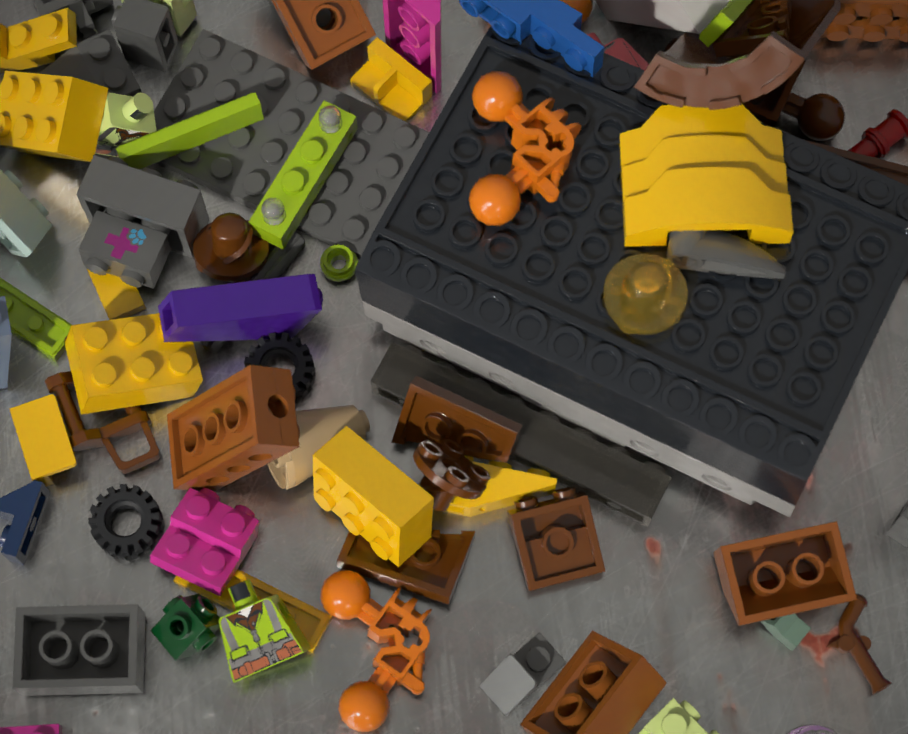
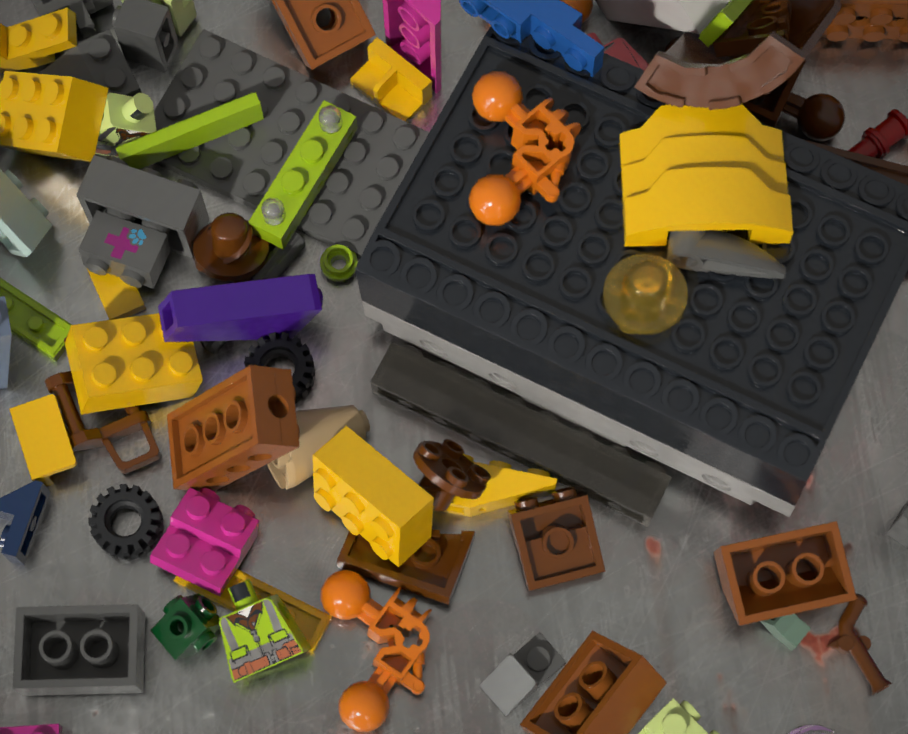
(439, 414): reddish brown wing -> none

